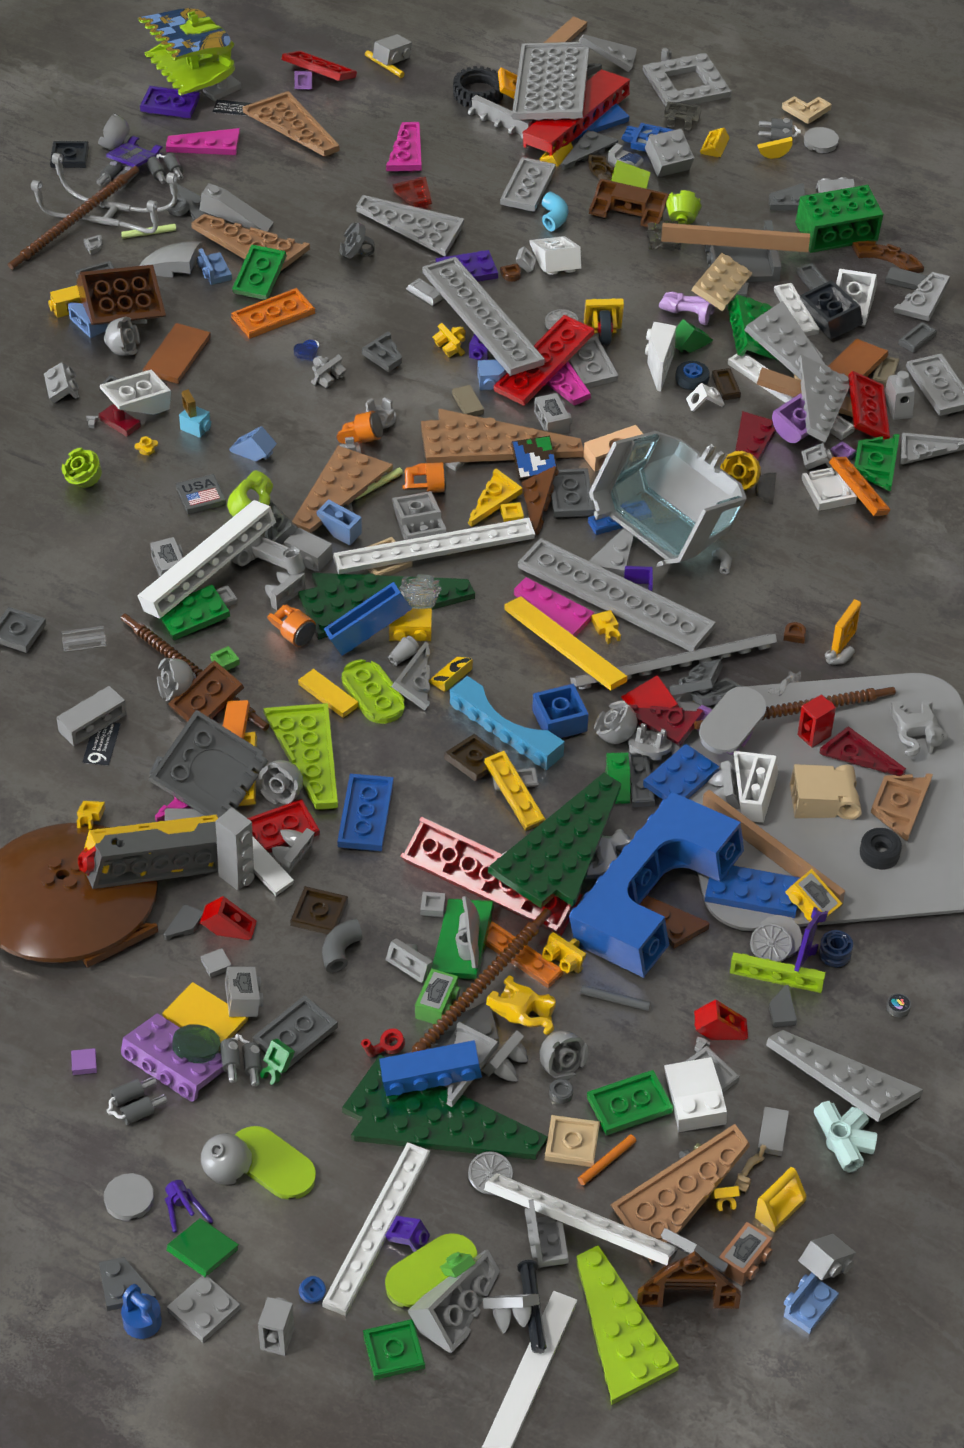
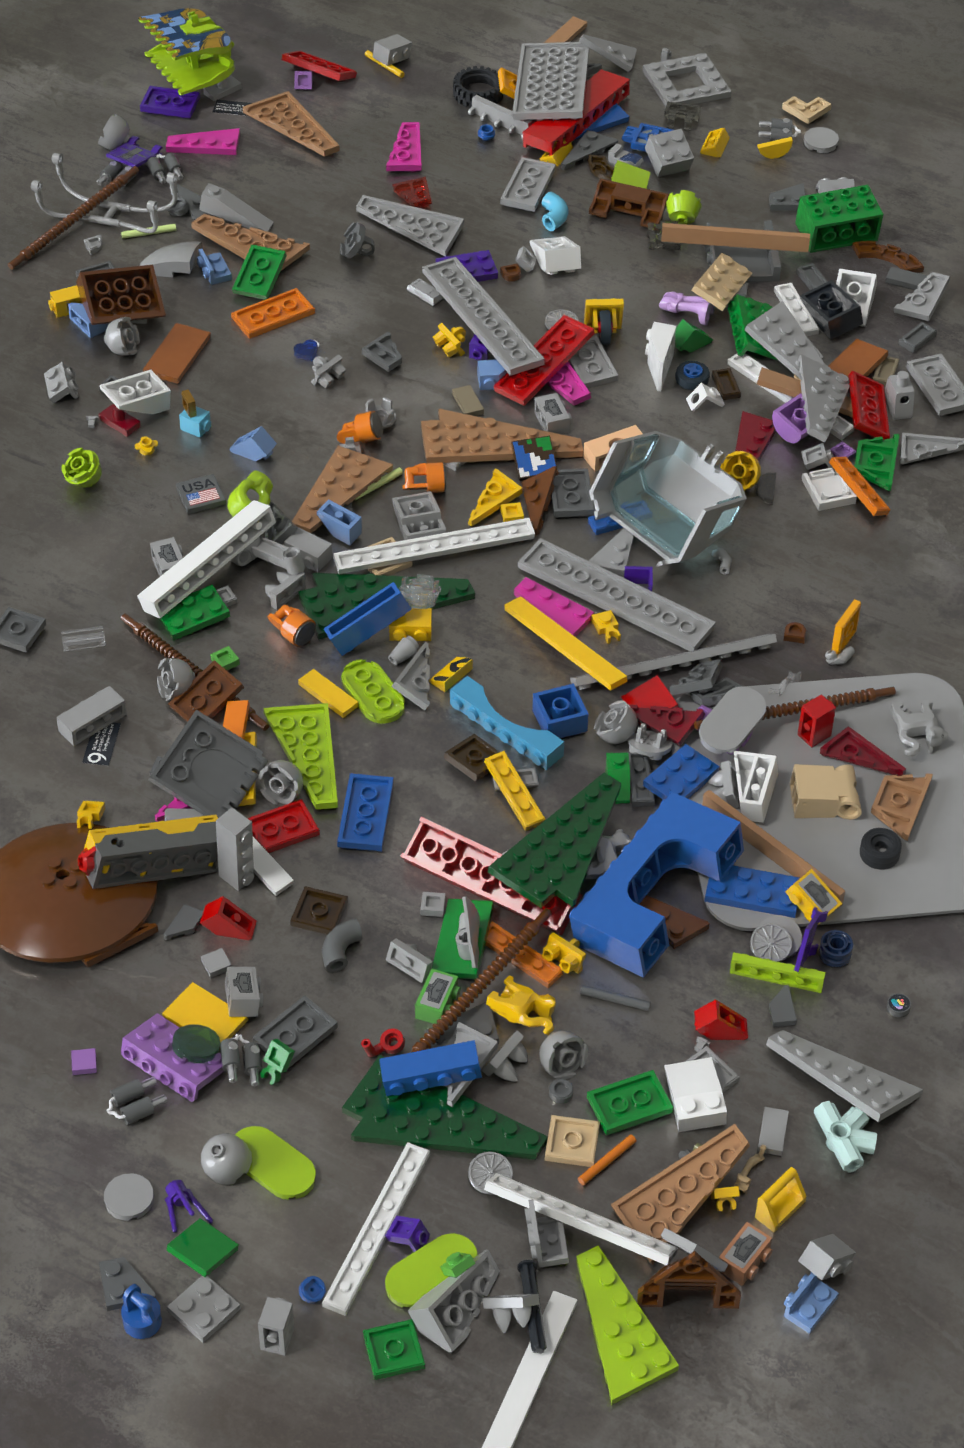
(74, 153): black tile -> none
(300, 844): light grey tile -> none
(486, 132): none -> blue plate

